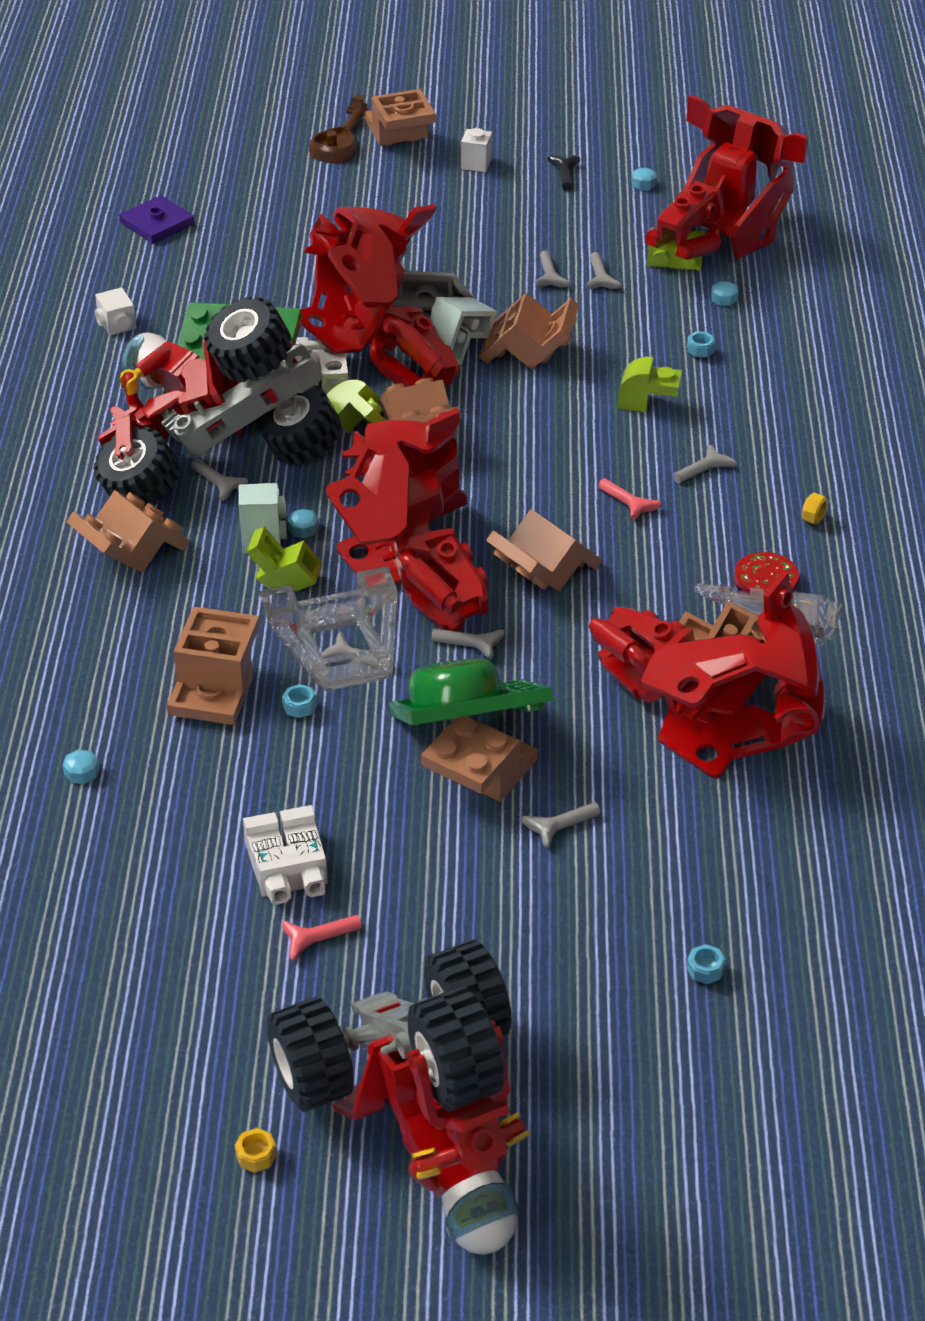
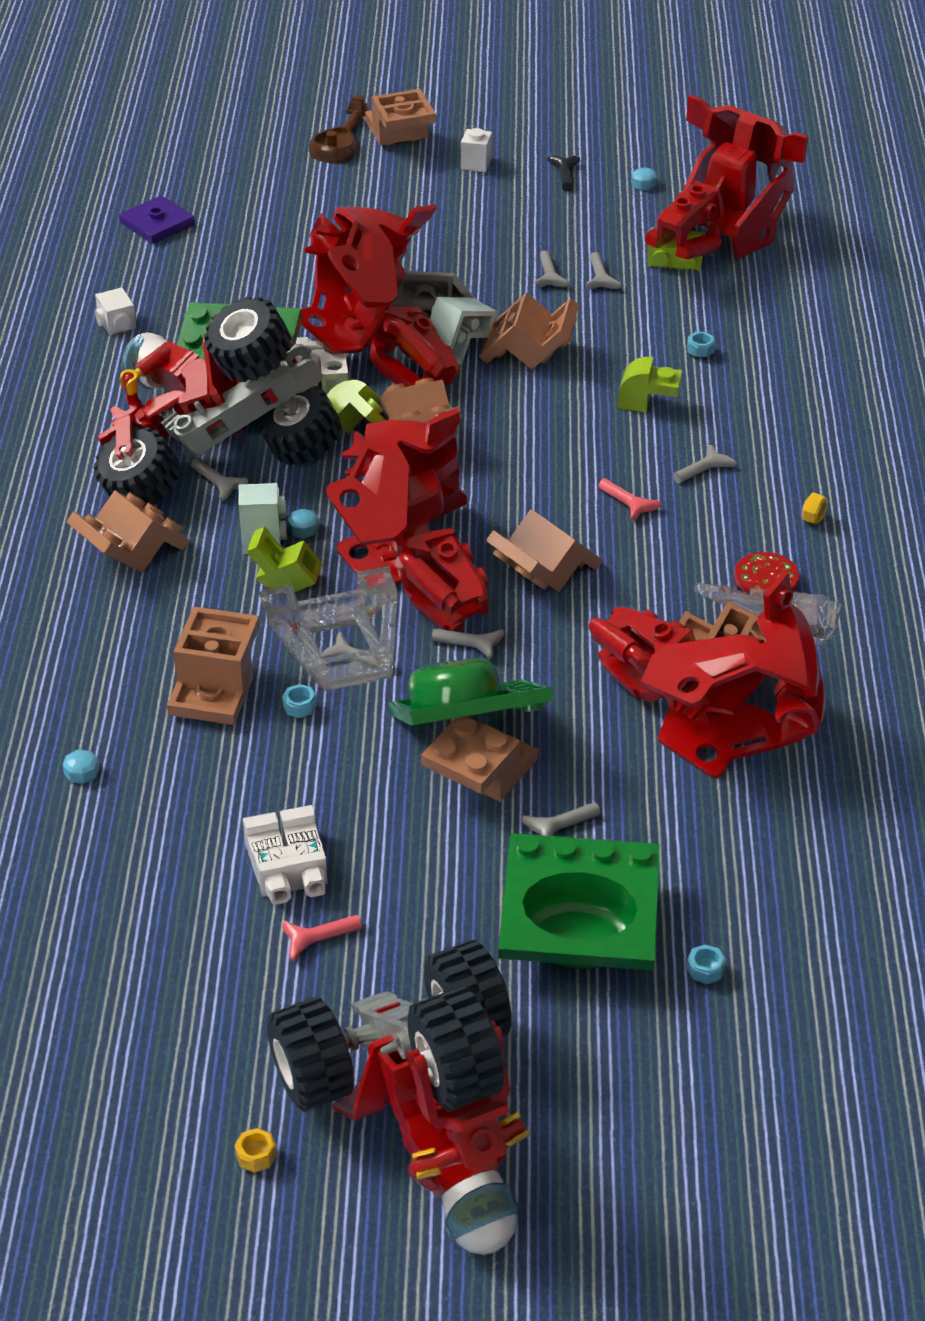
(580, 902): none -> green piece
(724, 293): medium azure tile -> none

